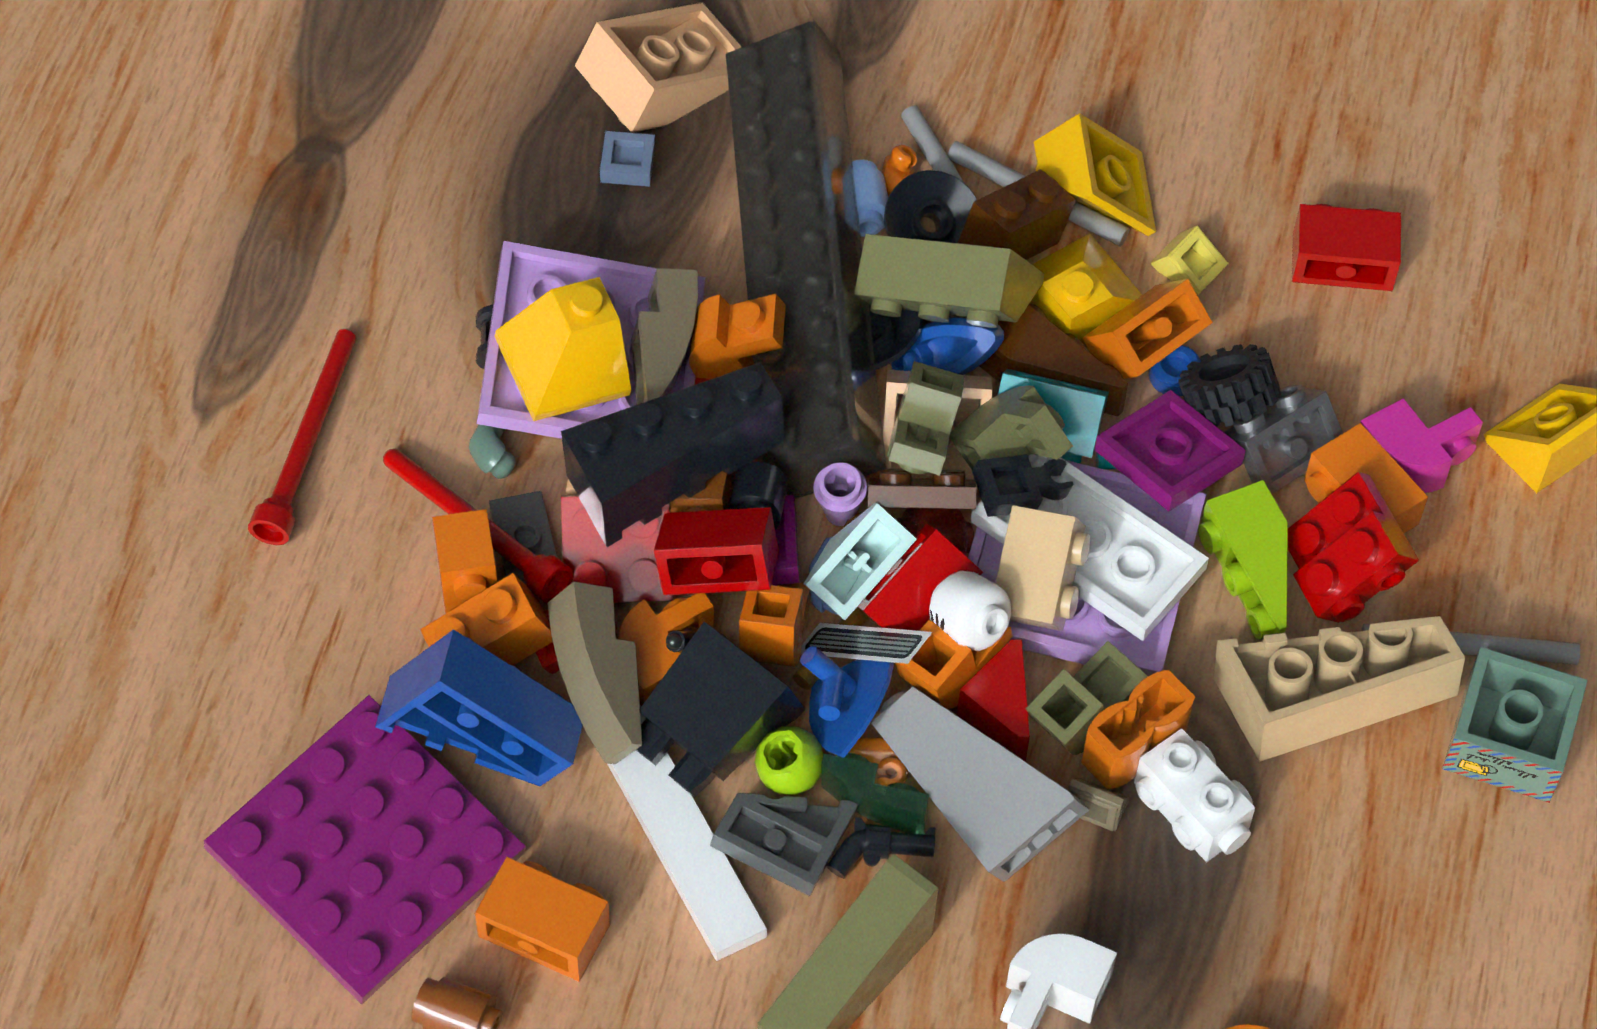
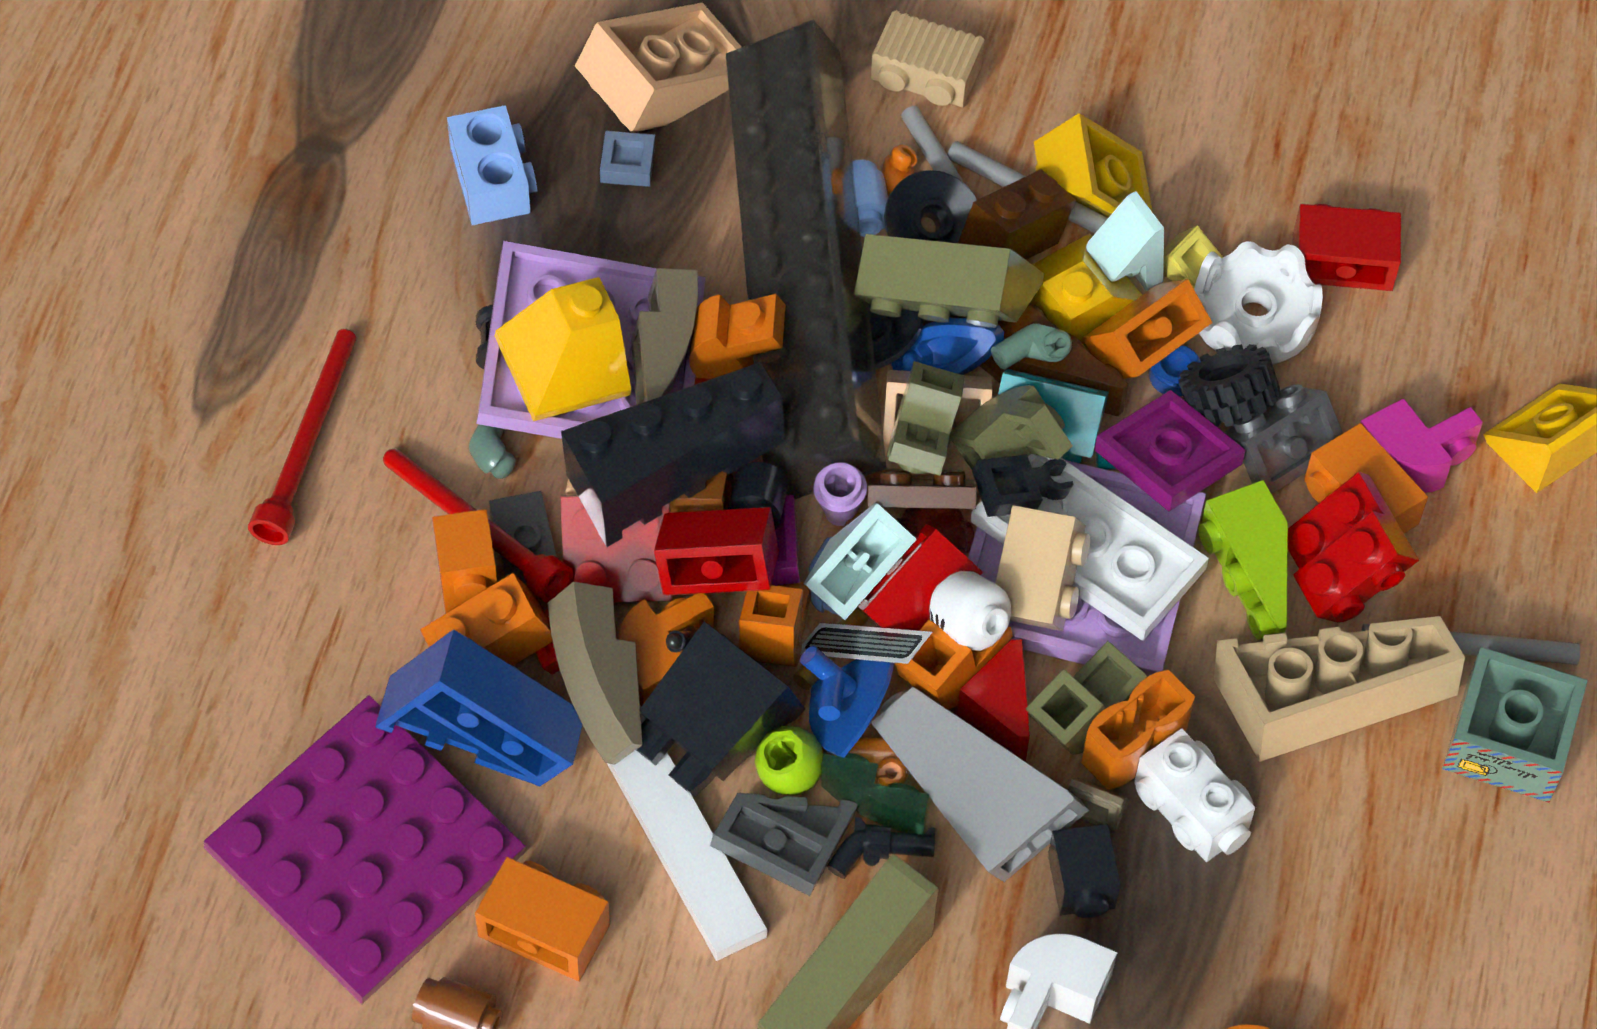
(490, 164): none -> light blue brick
(927, 59): none -> tan brick
(1032, 342): none -> sand green arm
(1084, 871): none -> black brick
(1130, 244): none -> light aqua slope
(1264, 277): none -> white plate

